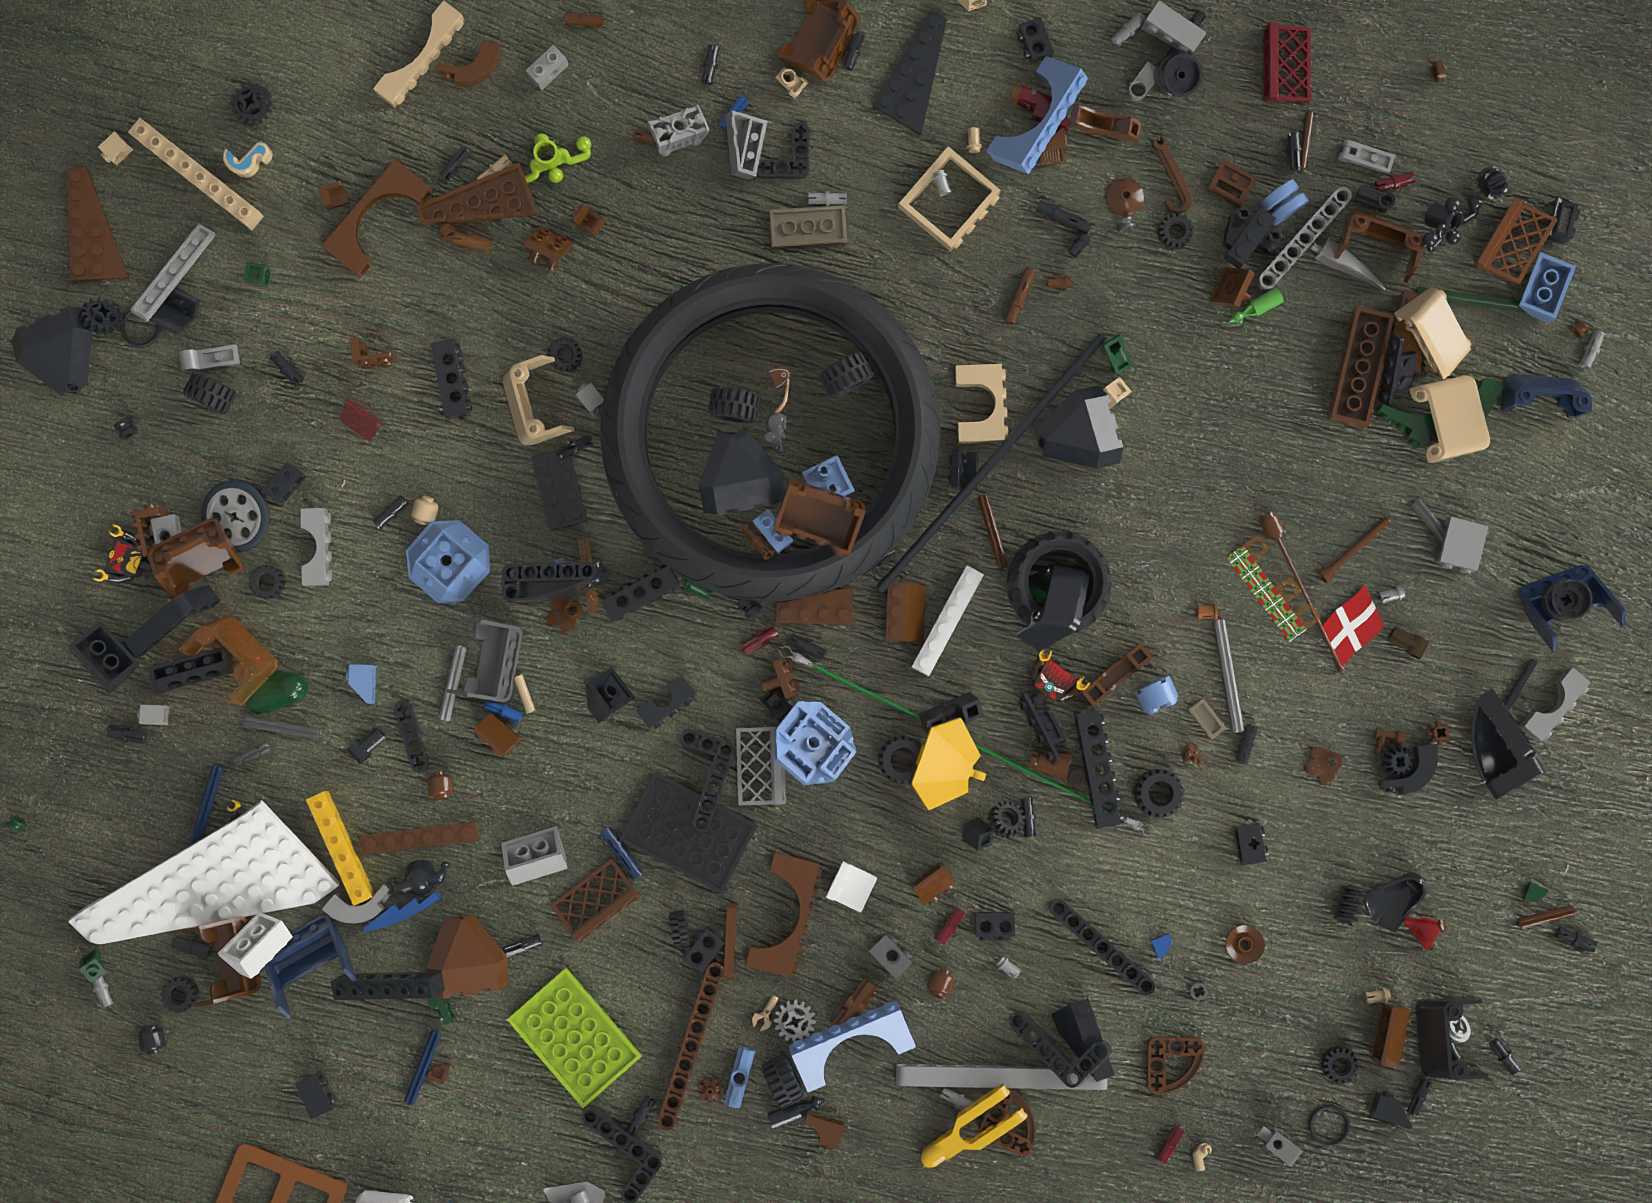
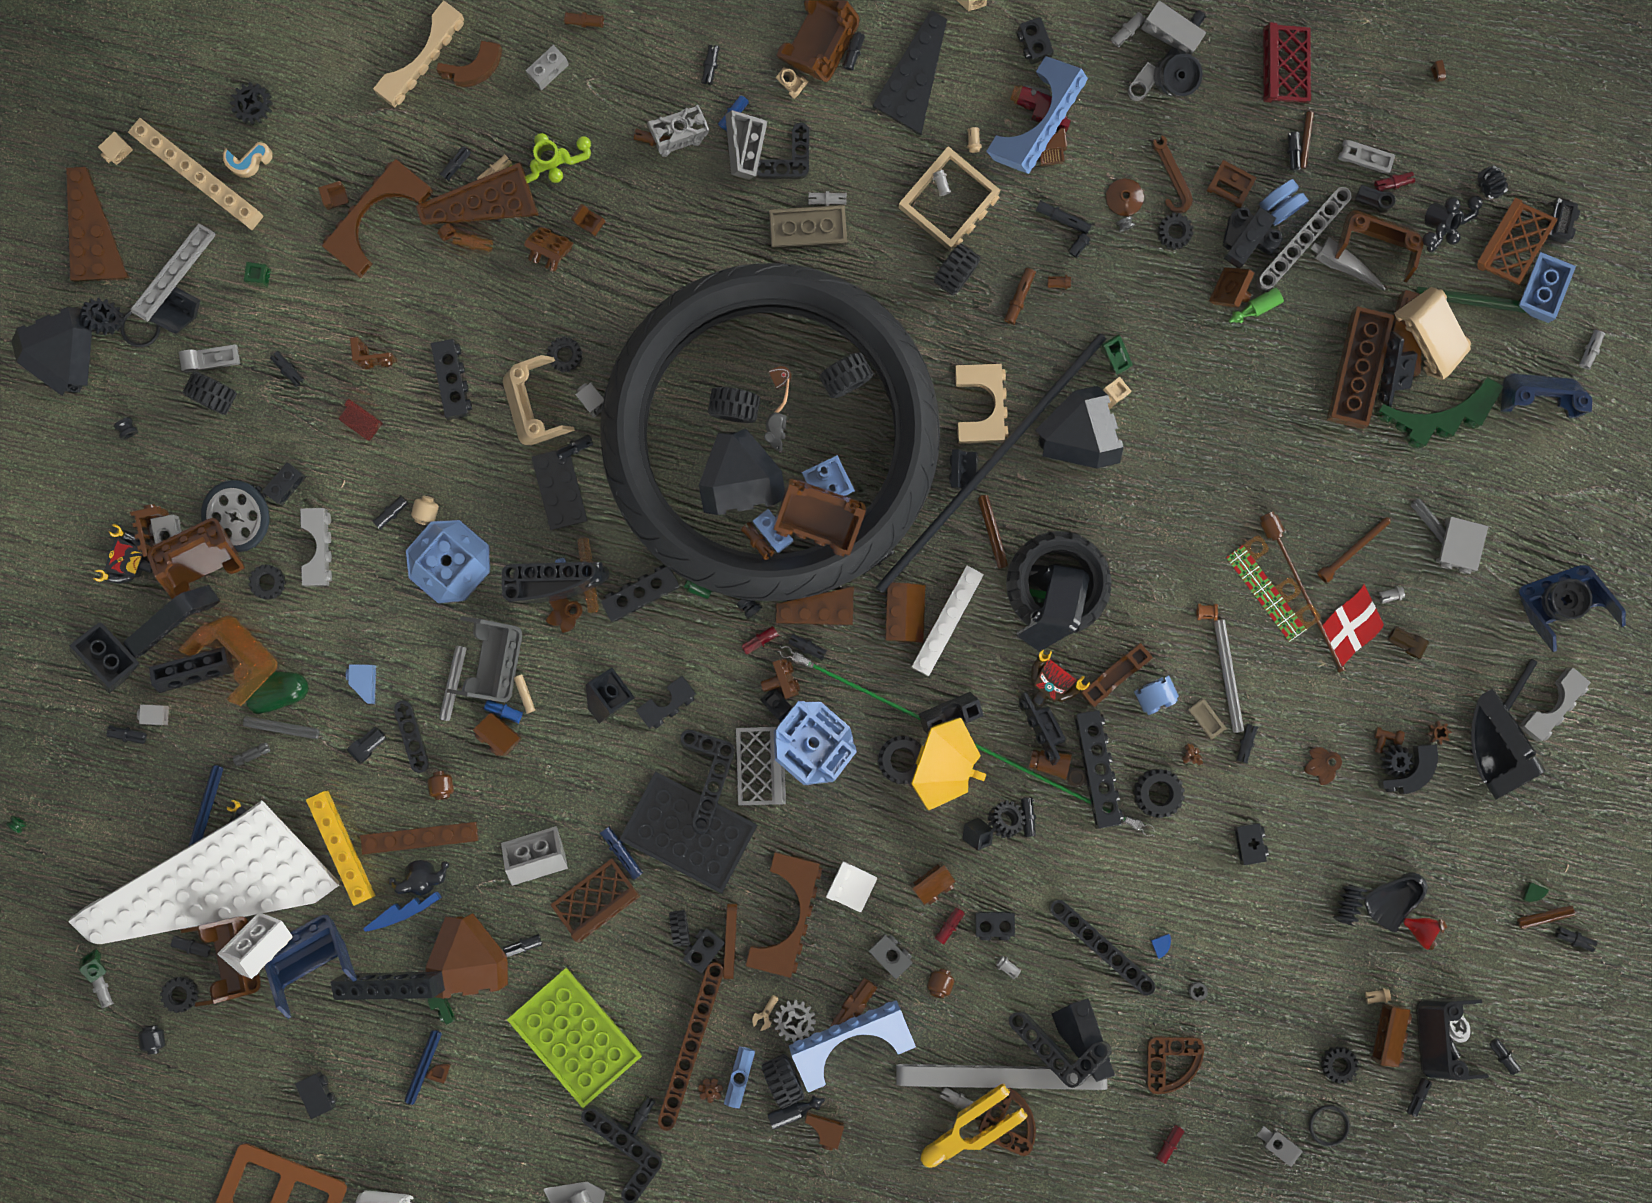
(344, 911): light grey arch -> none
(956, 269): none -> black tyre
(1098, 123): reddish brown arch -> none
(1198, 1155): tan arm -> none
(1254, 948): reddish brown dish -> none
(1389, 1109): black slope -> none
(1456, 417): tan windscreen -> none
(1579, 328): reddish brown bush -> none

